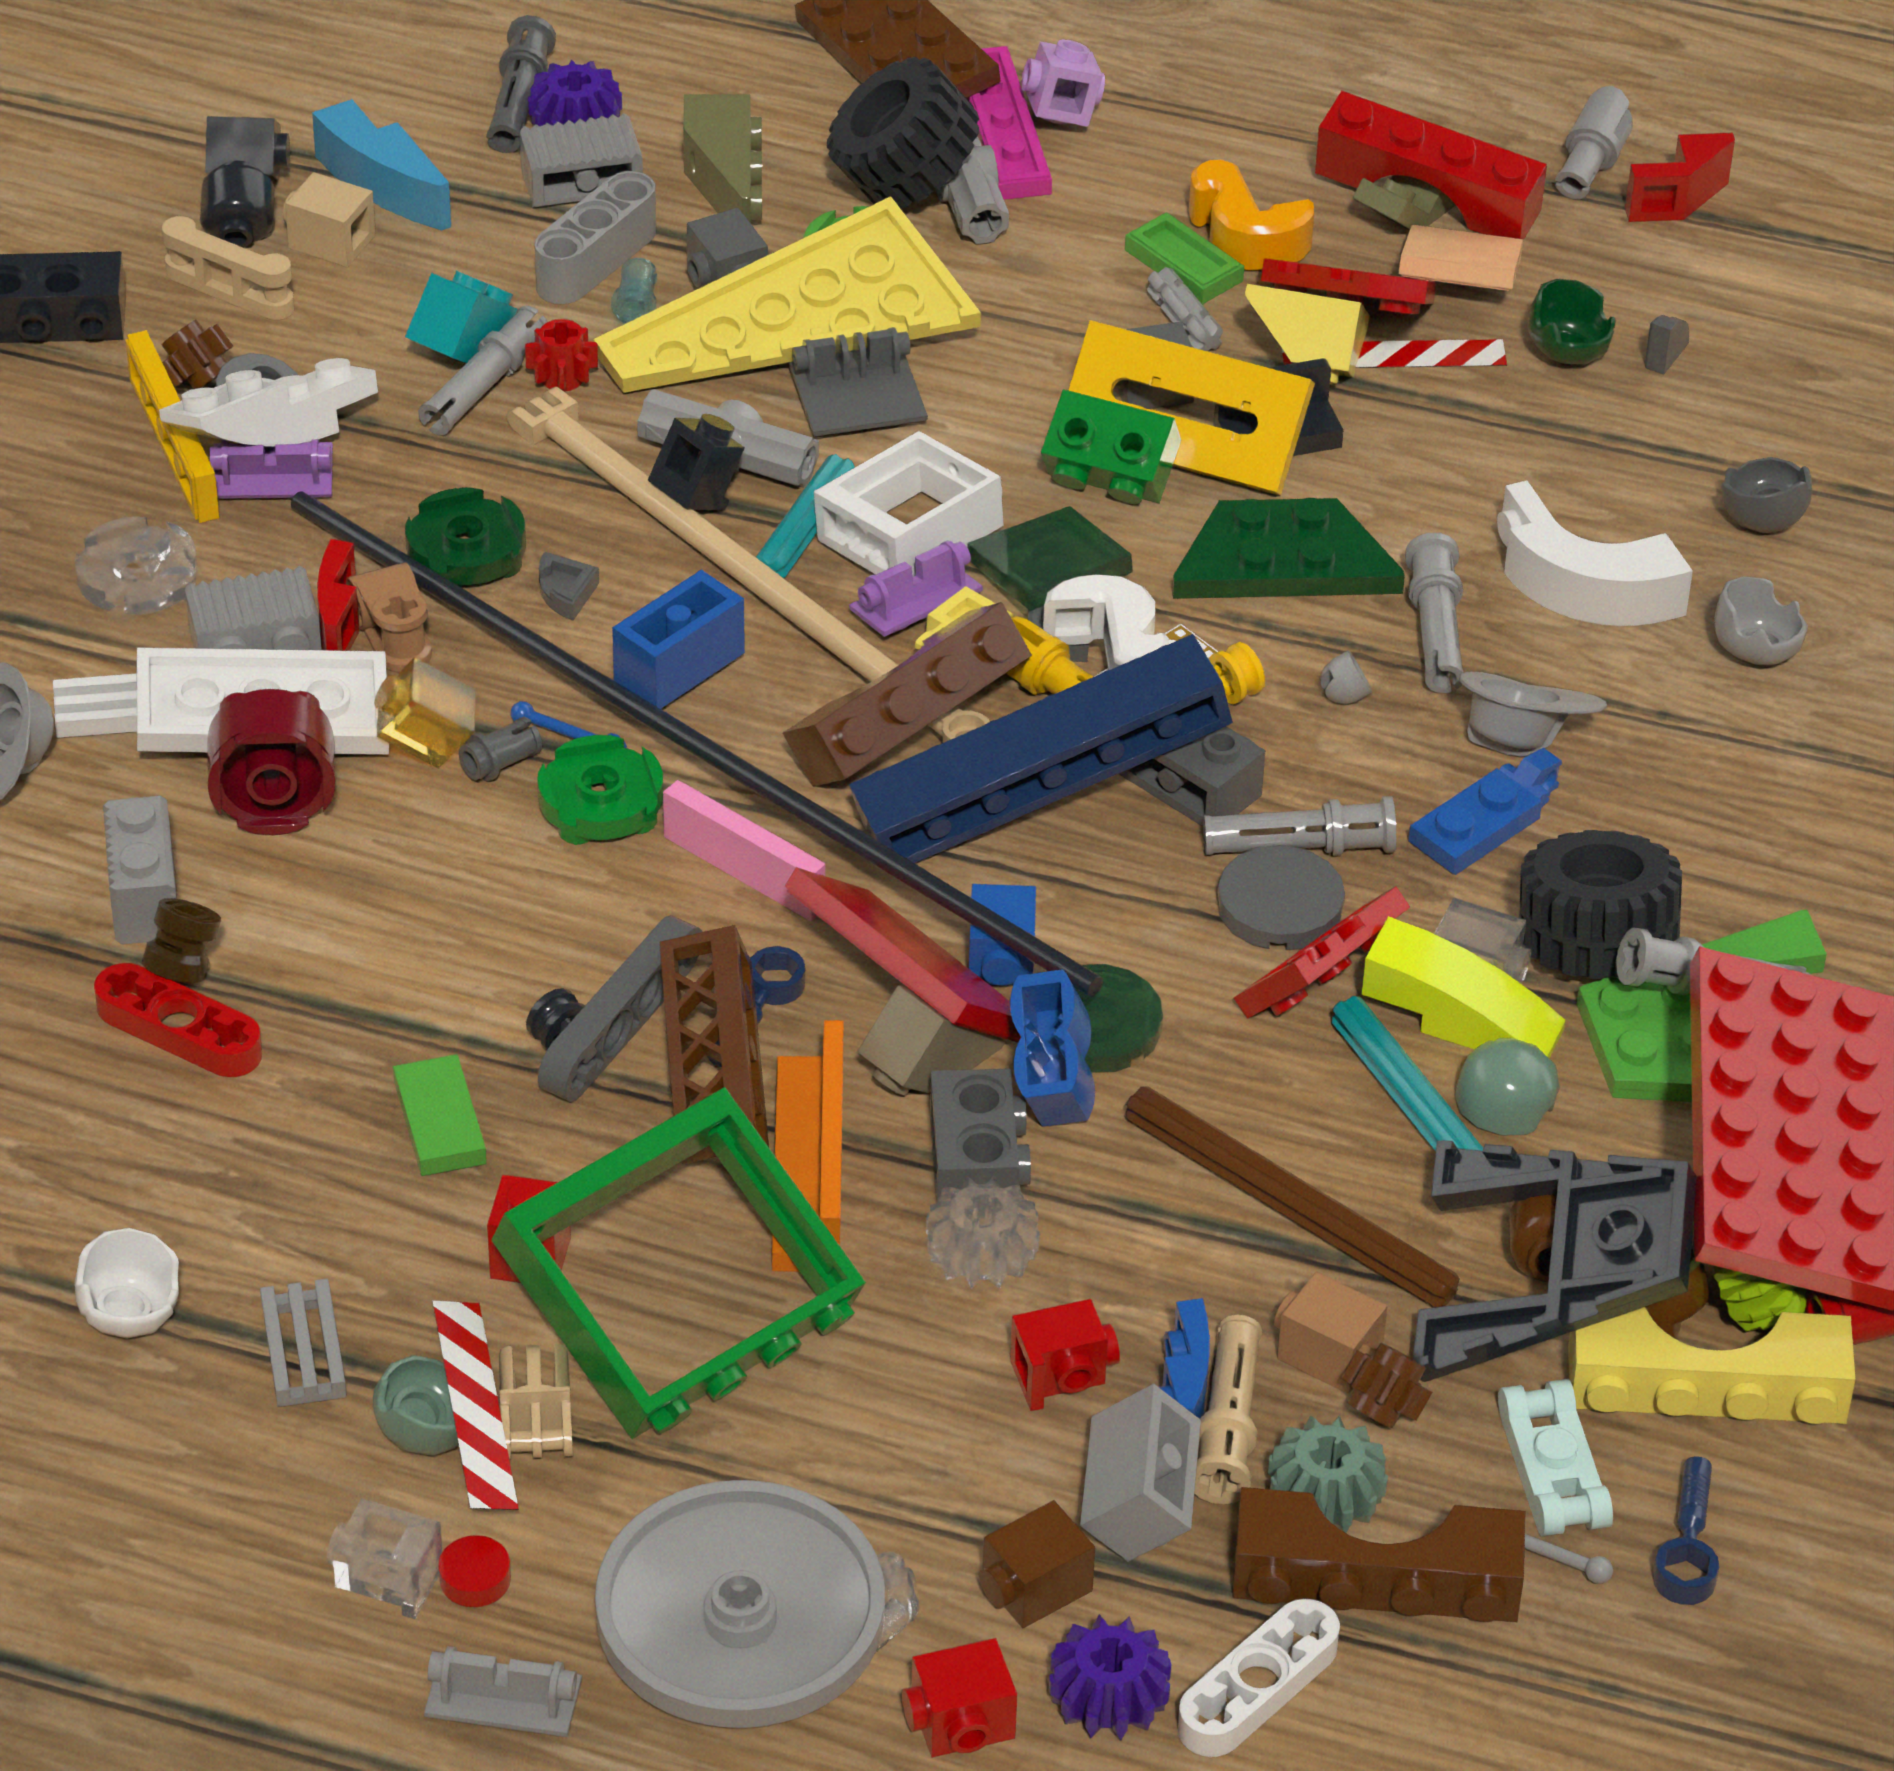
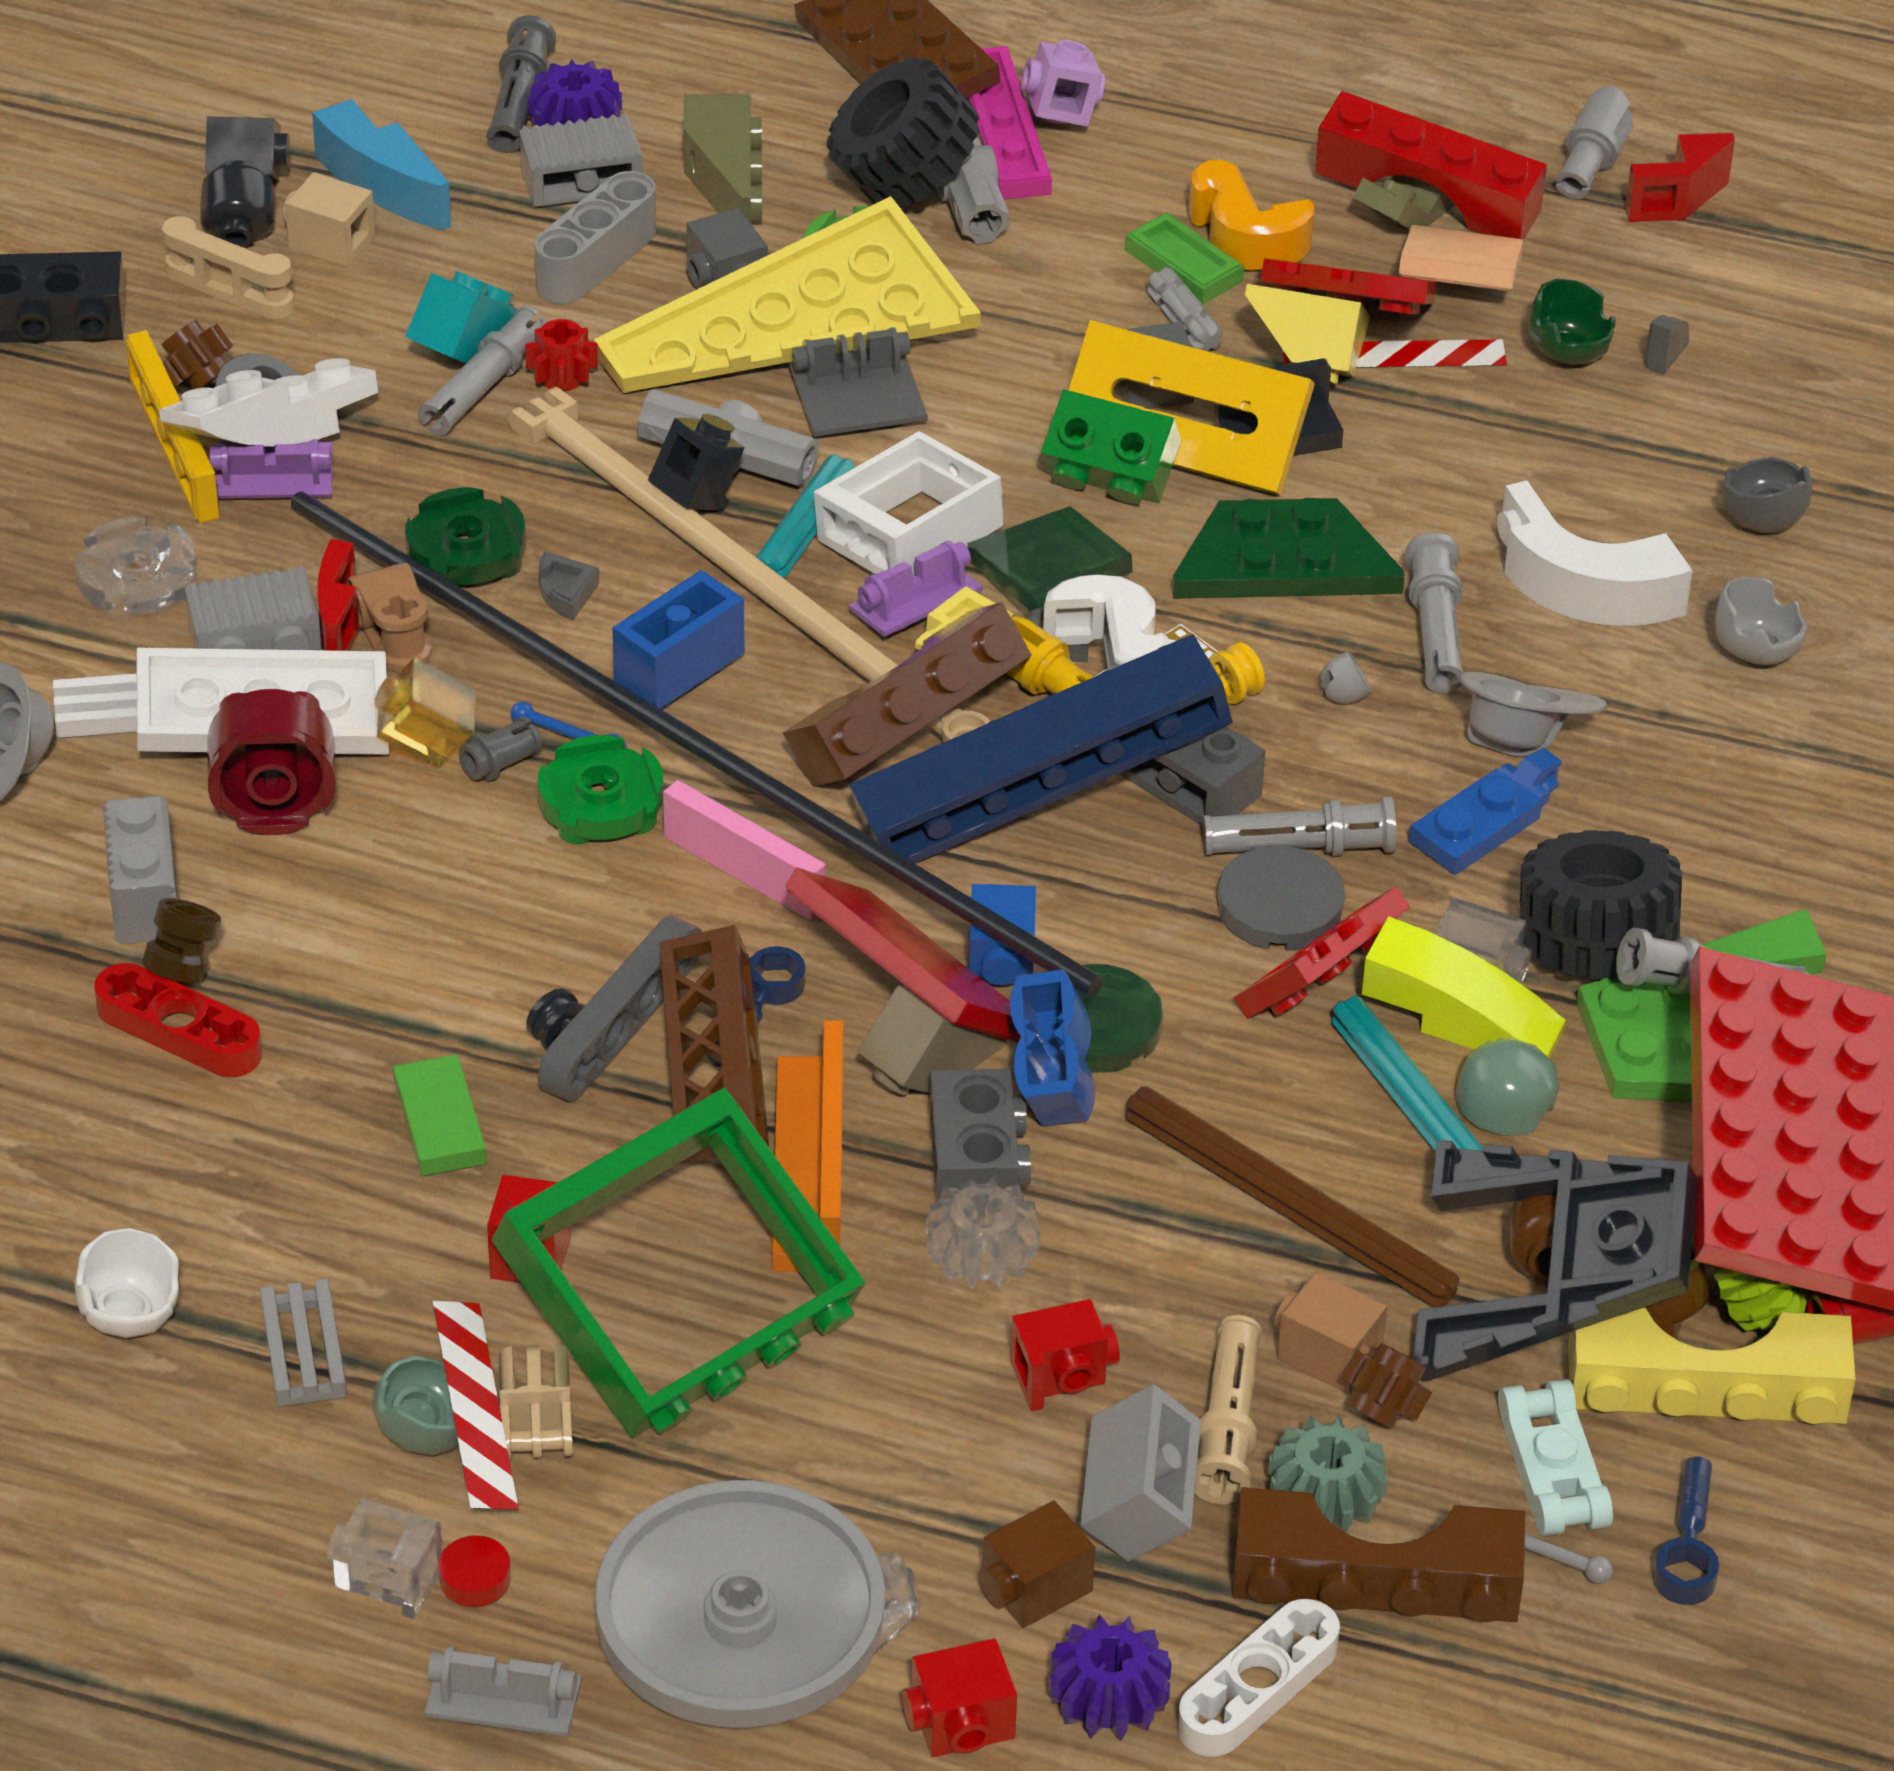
(636, 290): clear light blue pin -> none
(1188, 1356): blue slope -> none

